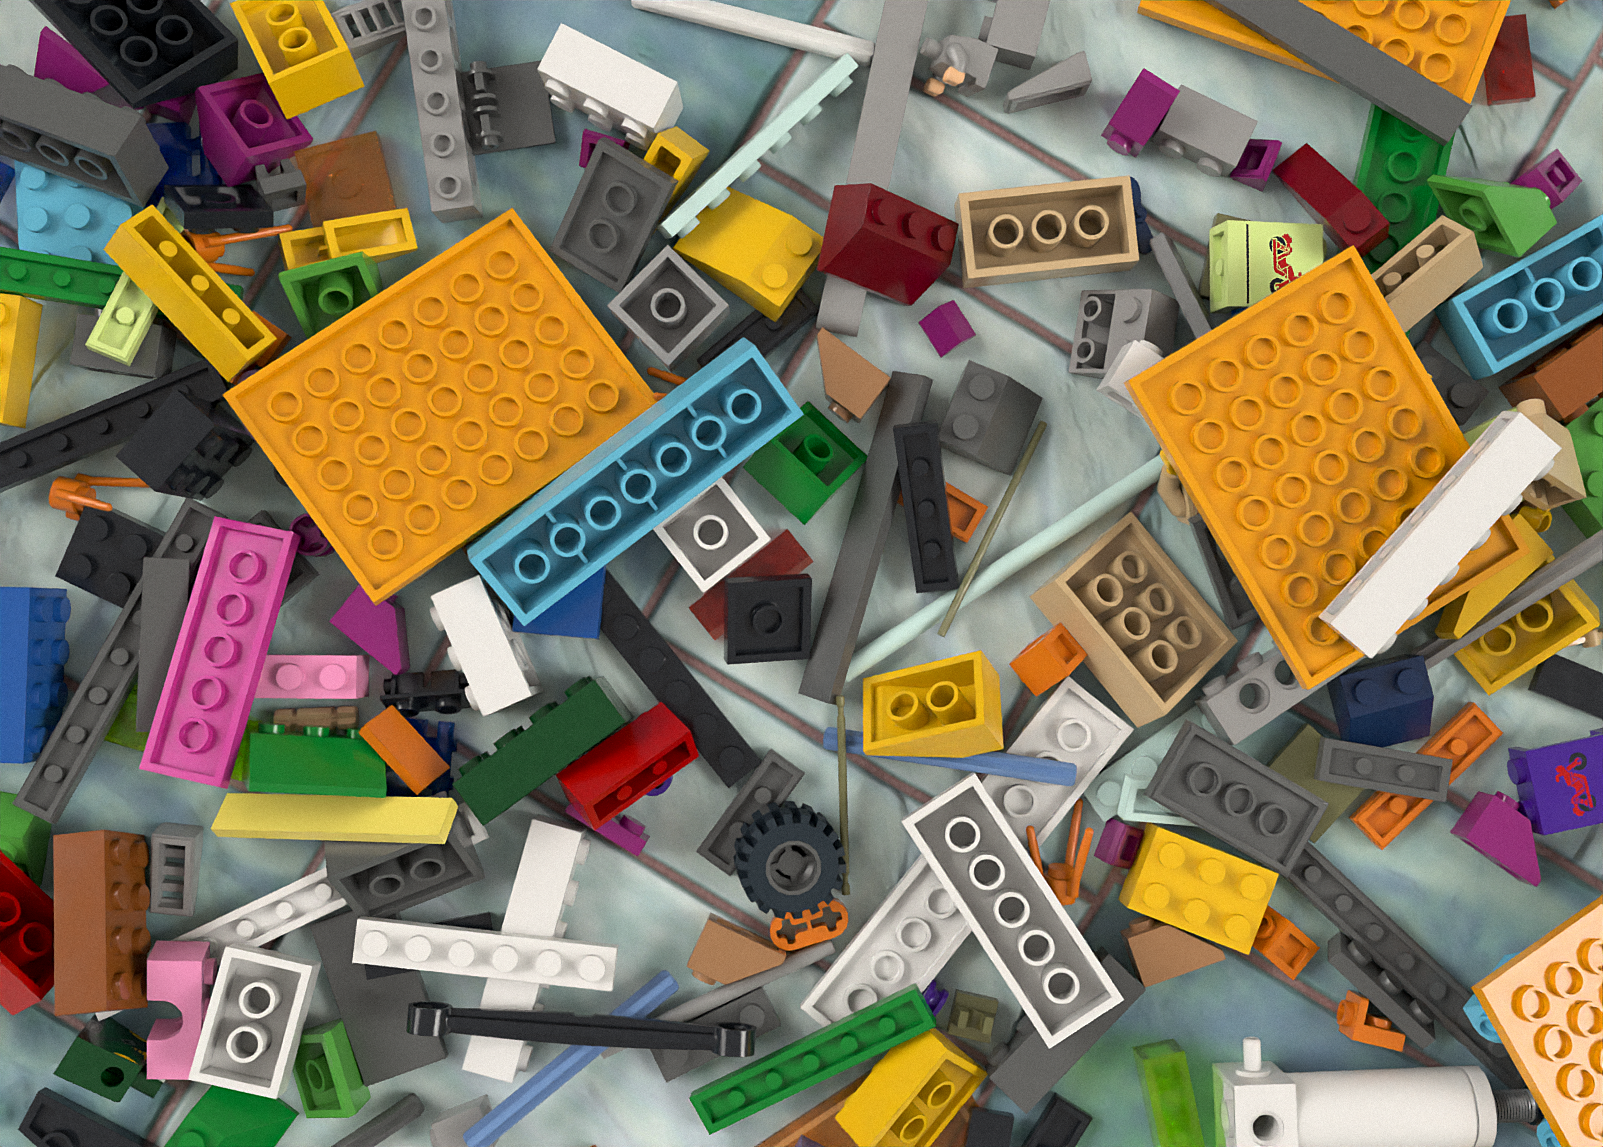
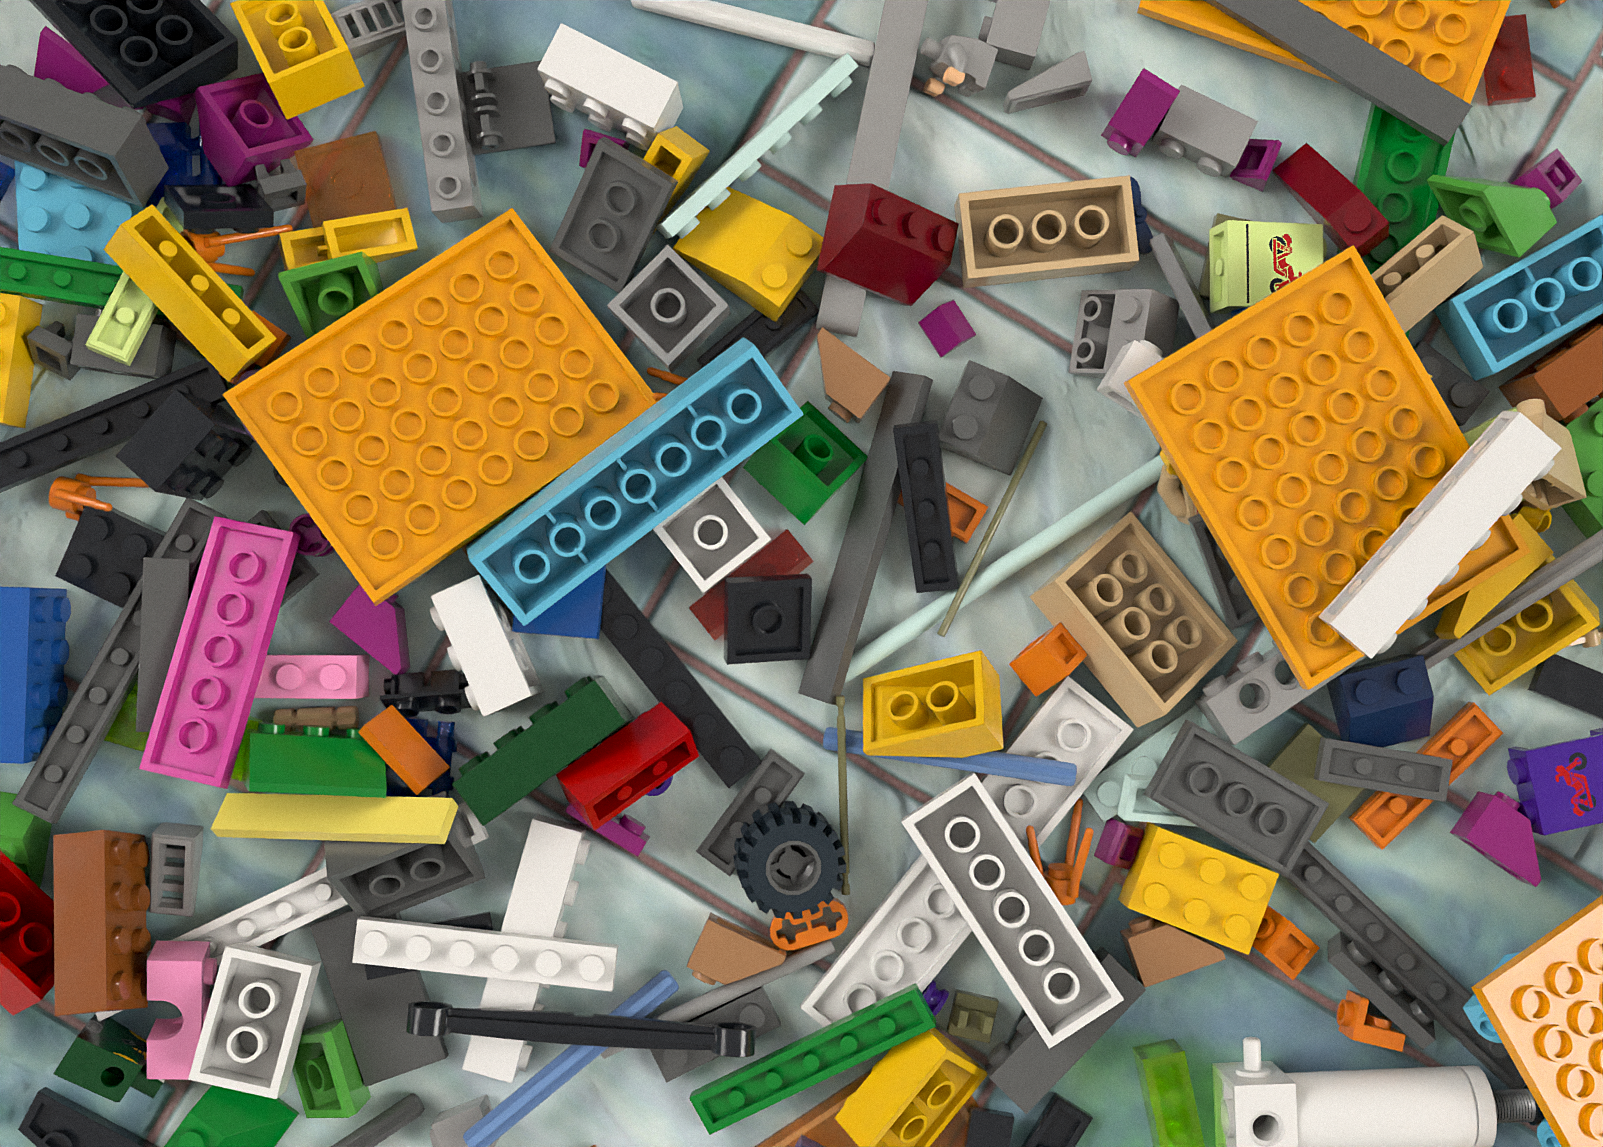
(52, 350): none -> dark grey tile

